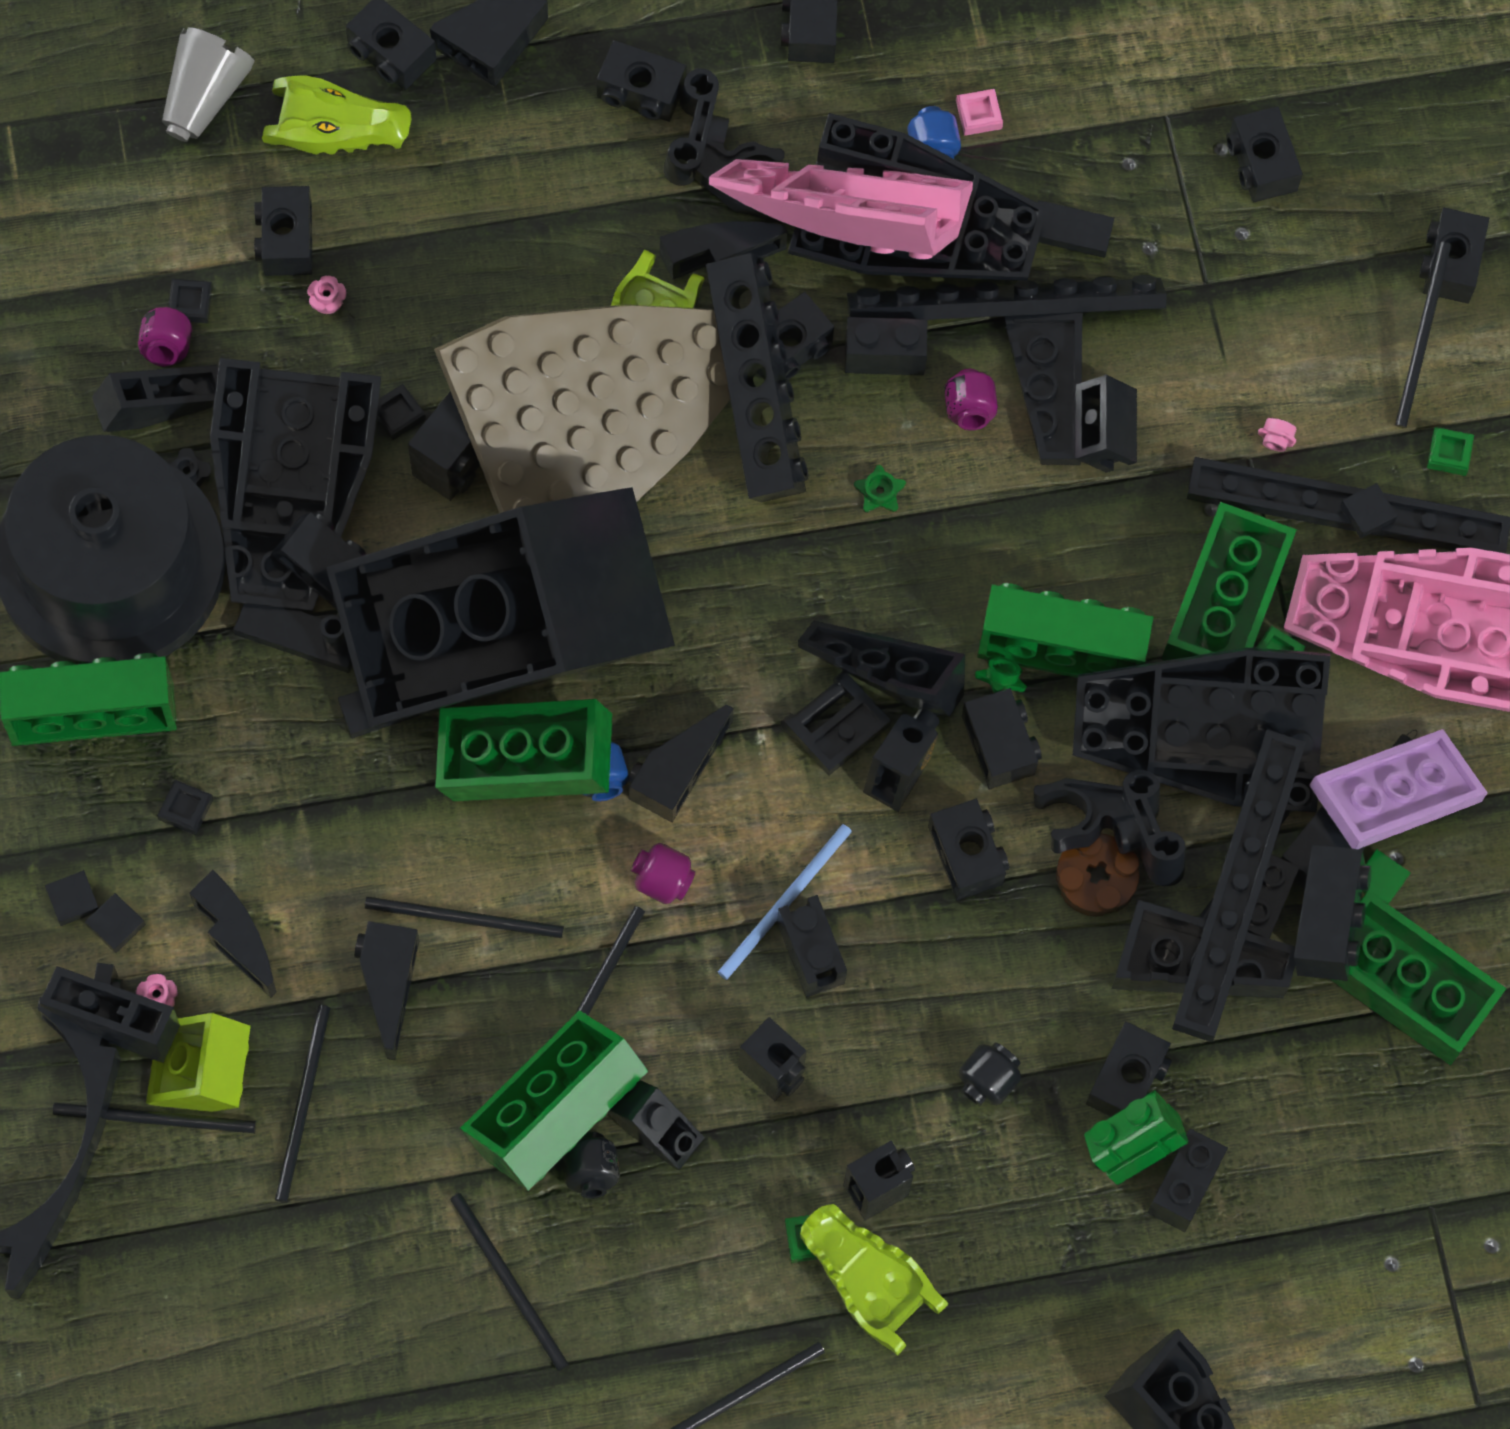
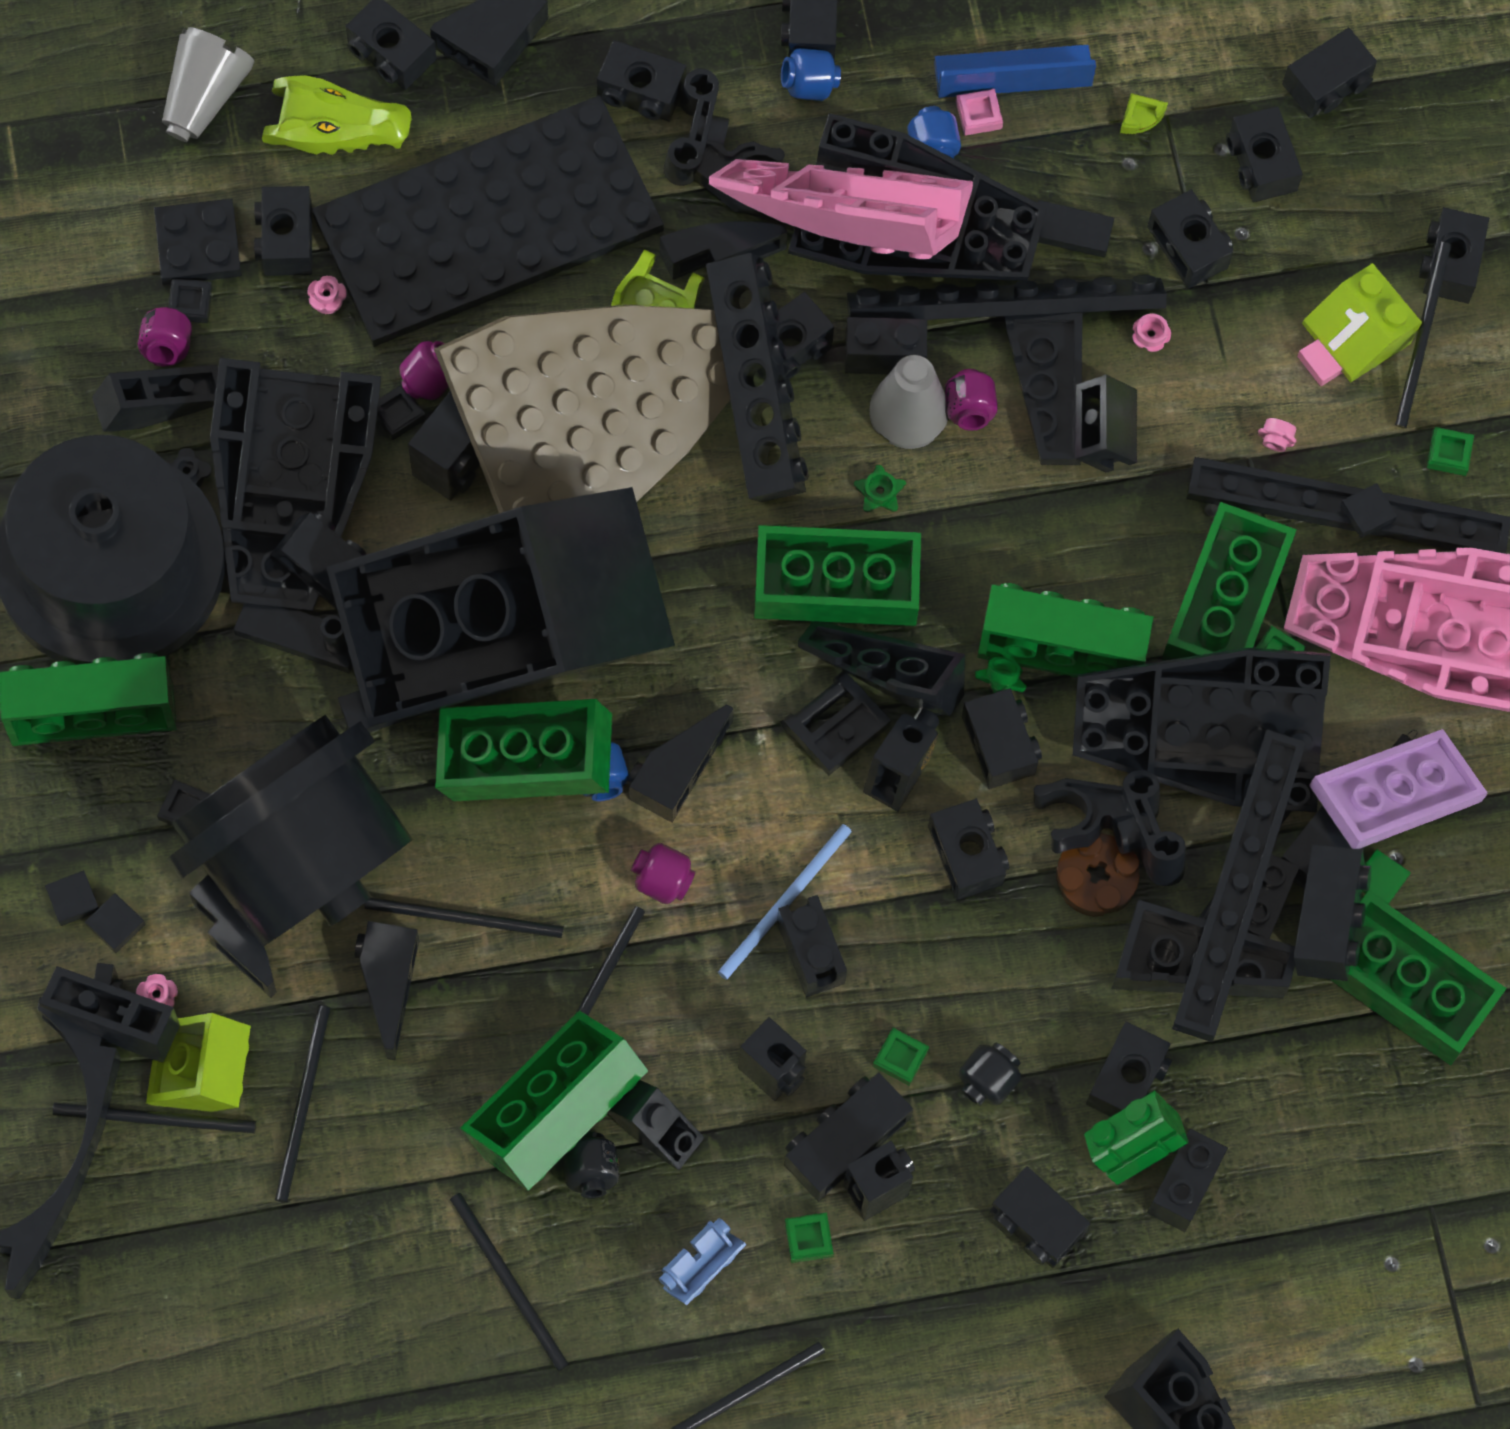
(197, 241): none -> black plate
(294, 832): none -> black piece
(423, 373): none -> magenta head
(487, 220): none -> black plate
(688, 1275): none -> medium blue hinge
(810, 74): none -> blue head
(837, 575): none -> green brick
(846, 1134): none -> black brick
(872, 1277): lime animal -> none
(901, 1056): none -> green tile
(909, 404): none -> light grey cone
(1014, 70): none -> blue panel
(1038, 1218): none -> black brick
(1142, 114): none -> lime tile
(1153, 323): none -> bright pink plate
(1191, 259): none -> black brick
(1319, 362): none -> bright pink tile
(1330, 73): none -> black brick
(1363, 322): none -> lime slope

